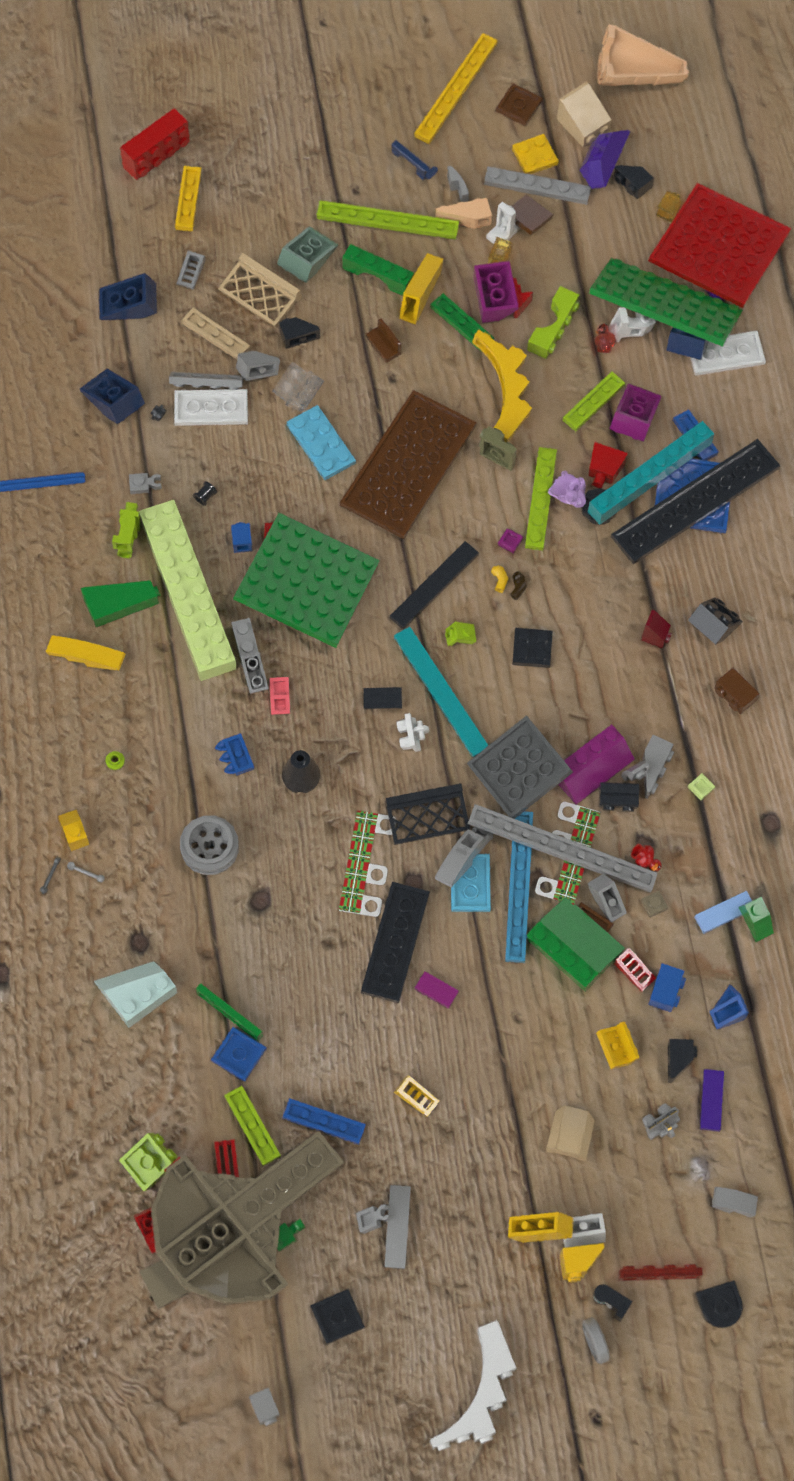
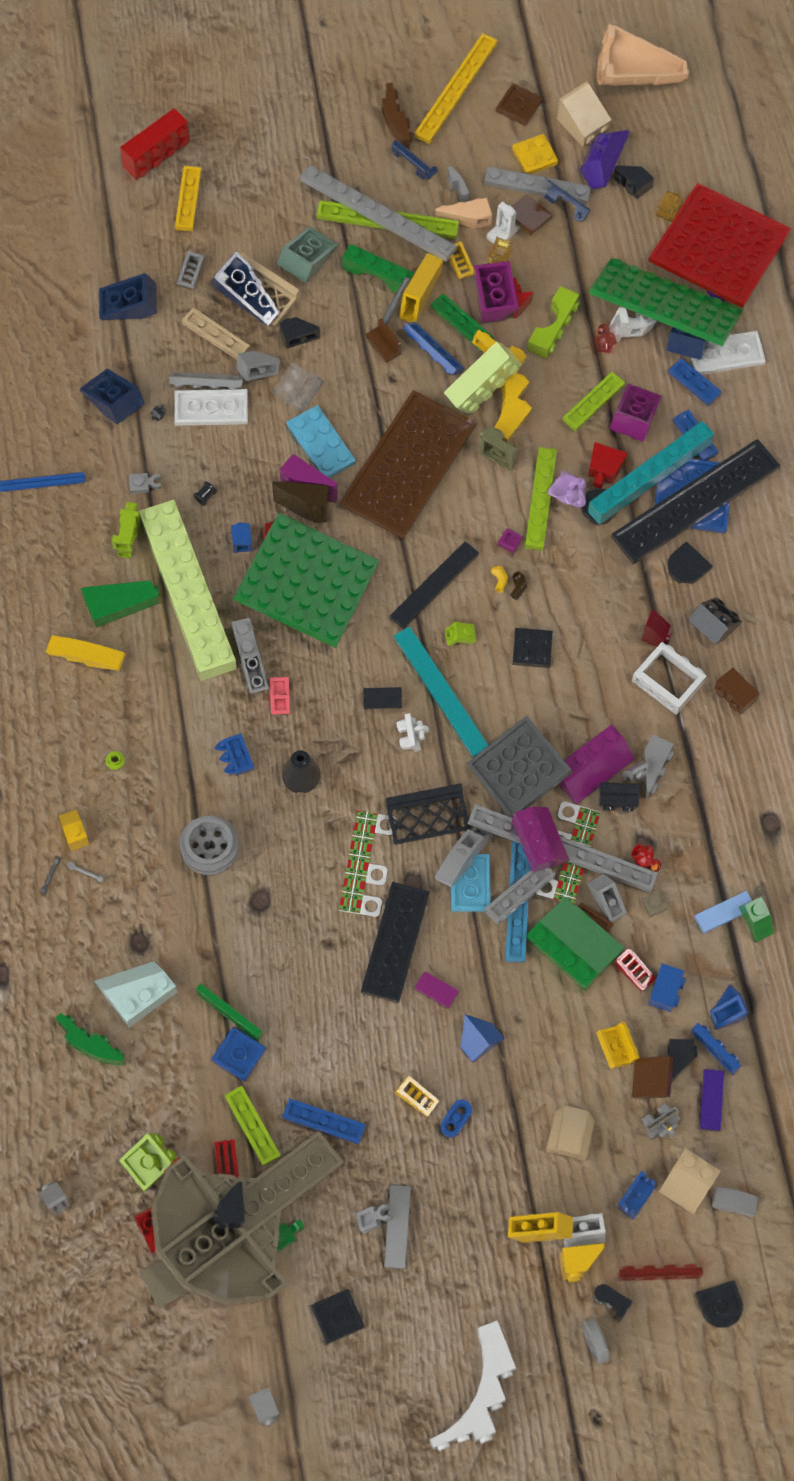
(54, 1198): none -> light grey slope
(95, 1047): none -> green slope
(230, 1209): none -> black slope
(242, 287): none -> dark blue wedge
(298, 471): none -> magenta slope
(305, 500): none -> dark brown slope
(378, 213): none -> light grey plate
(395, 118): none -> reddish brown slope
(398, 296): none -> dark grey bar
(430, 345): none -> blue plate
(456, 1119): none -> blue plate
(465, 259): none -> yellow slope
(478, 1037): none -> slope
(483, 378): none -> yellowish green brick
(518, 894): none -> light grey plate
(539, 838): none -> magenta slope
(555, 191): none -> dark blue piece
(637, 1195): none -> blue hinge
(652, 1077): none -> reddish brown tile
(660, 693): none -> white window
(687, 565): none -> black tile
(689, 1181): none -> tan slope
(694, 382): none -> blue plate
(701, 786): yellowish green tile -> none
(716, 1048): none -> blue plate

